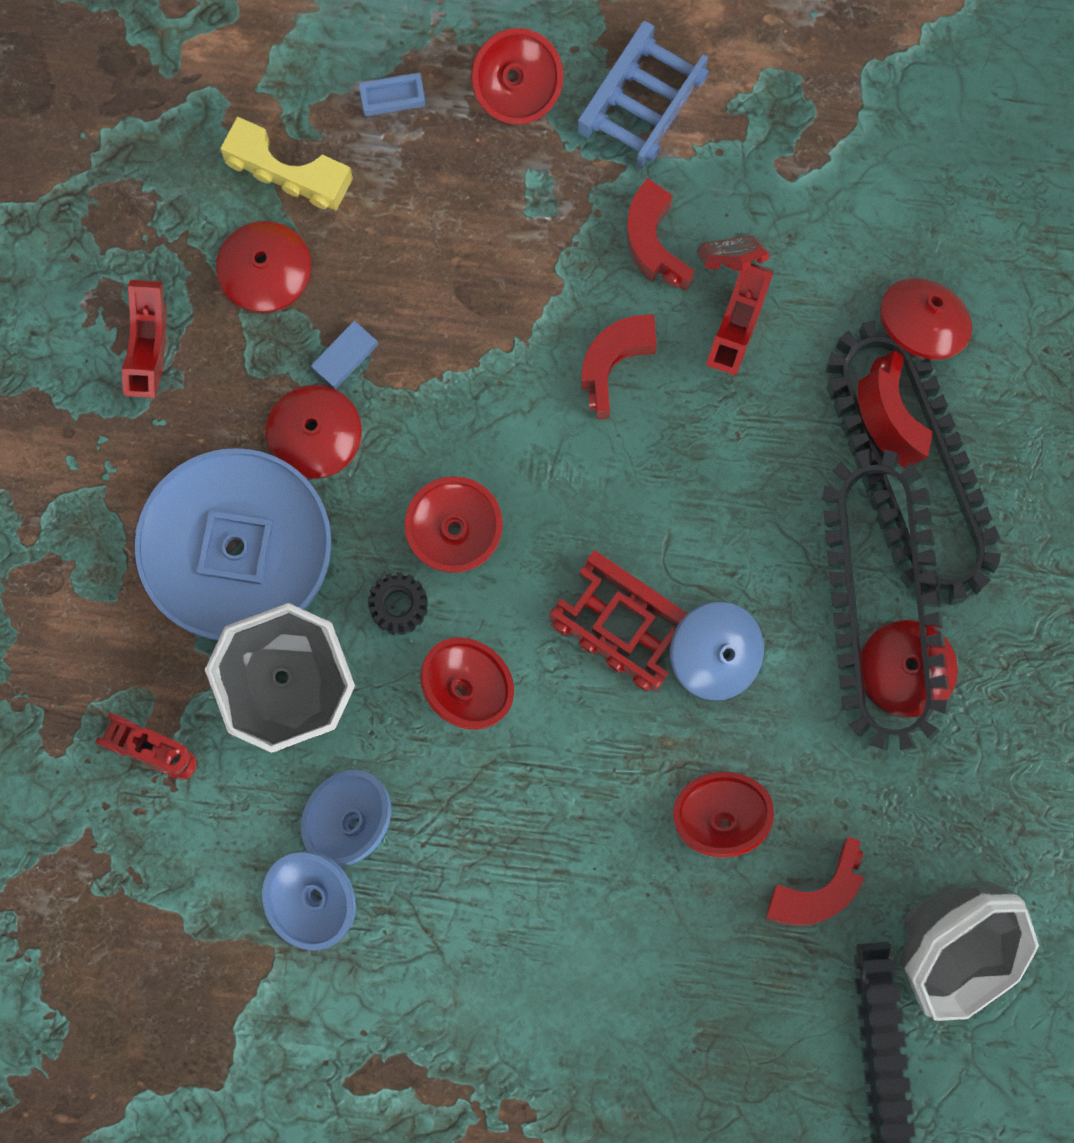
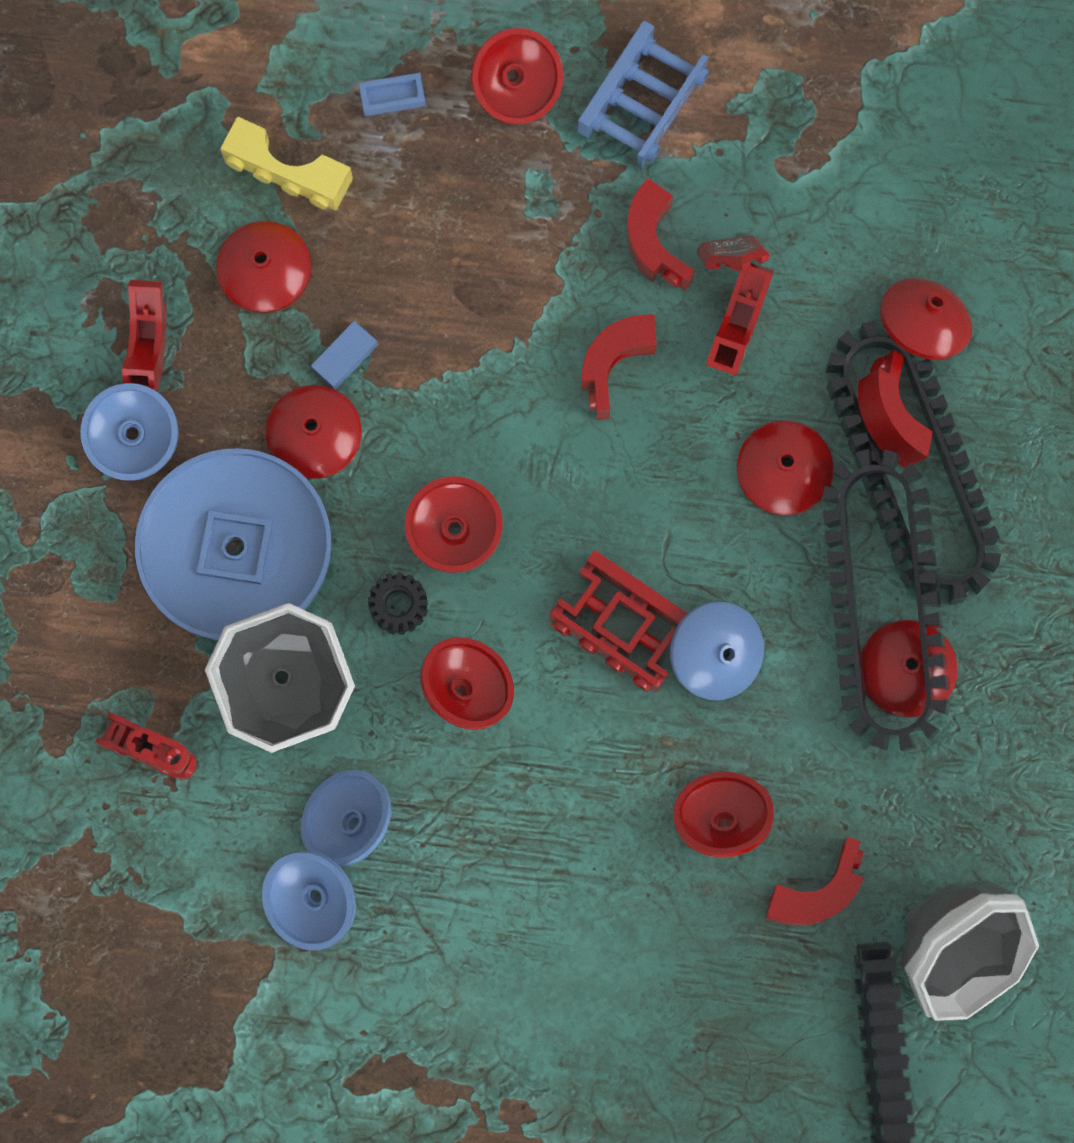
(107, 427): none -> medium blue dish
(782, 488): none -> red dish

